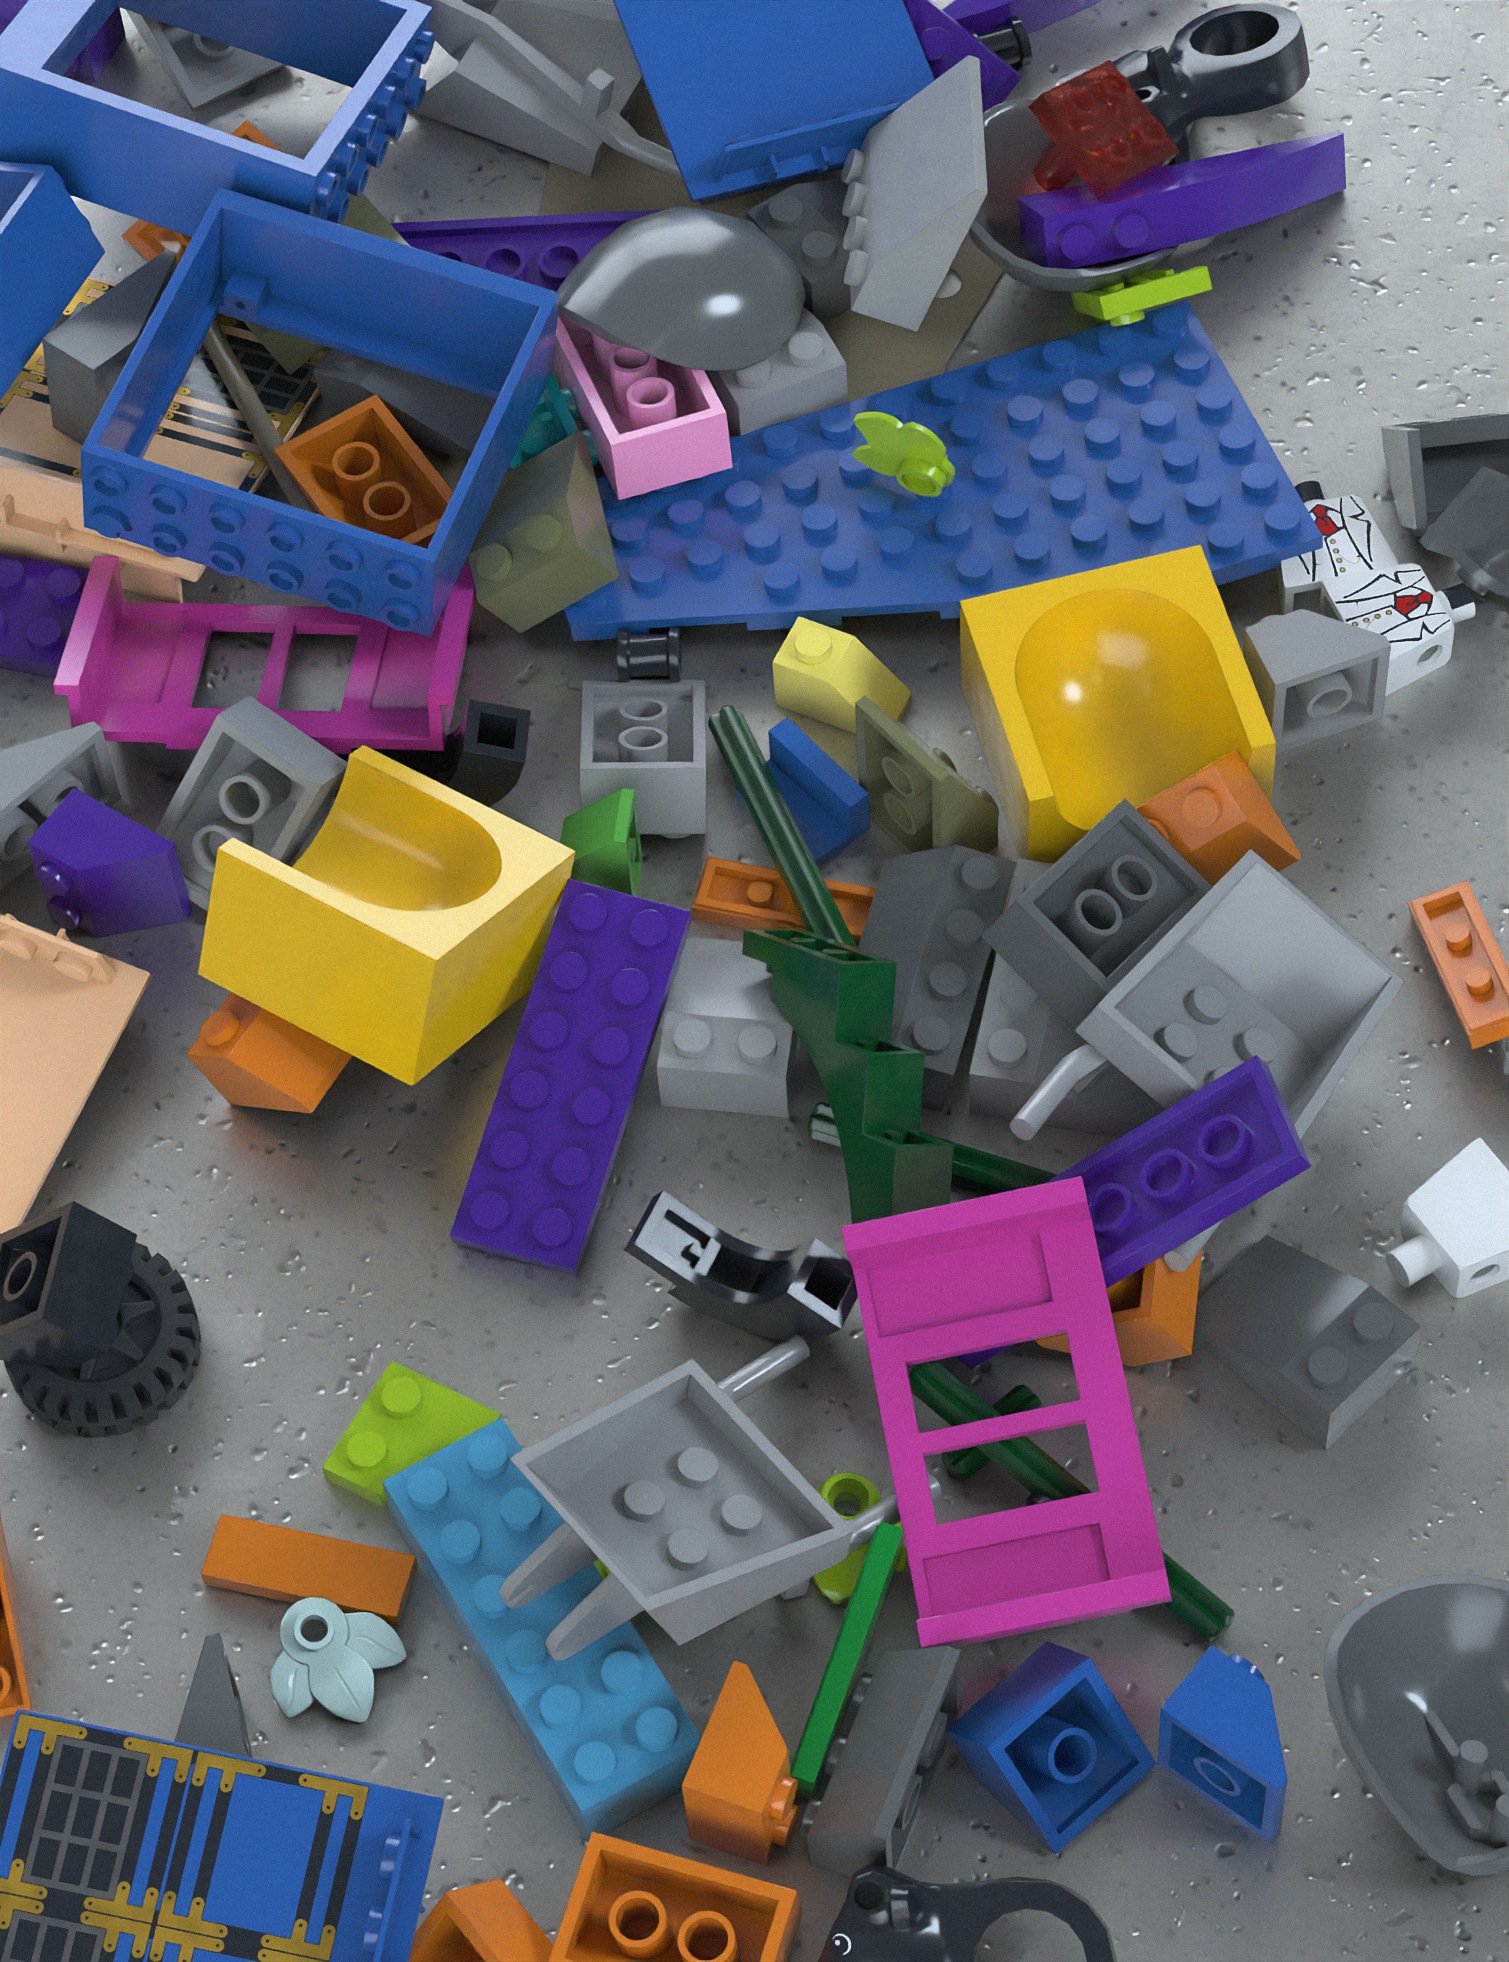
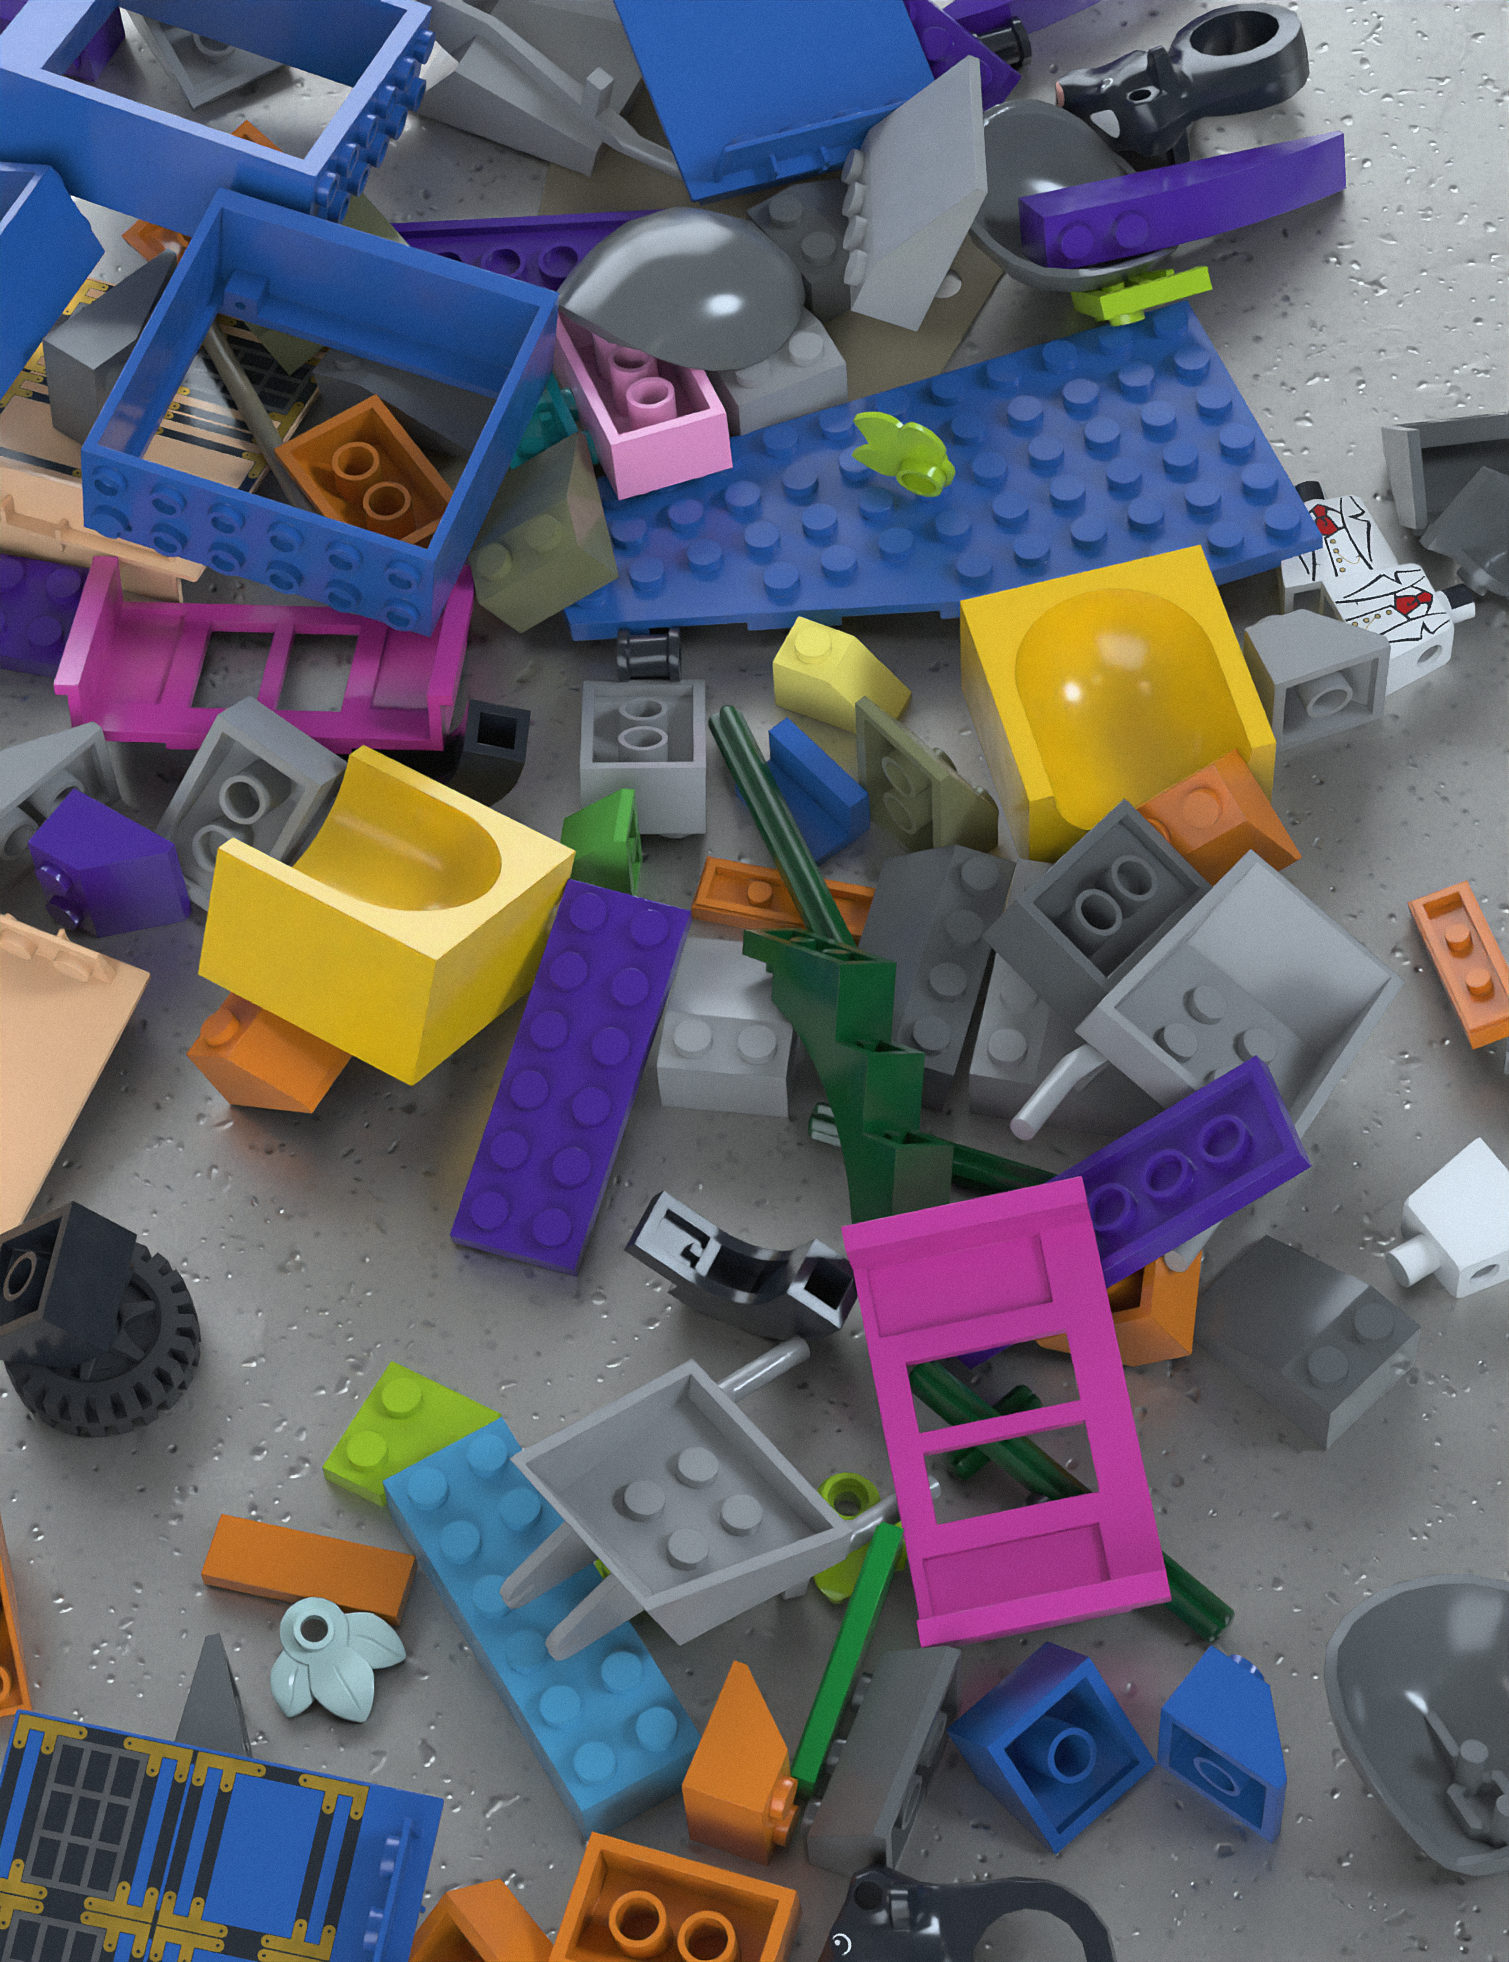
(1099, 133): clear red plate -> none

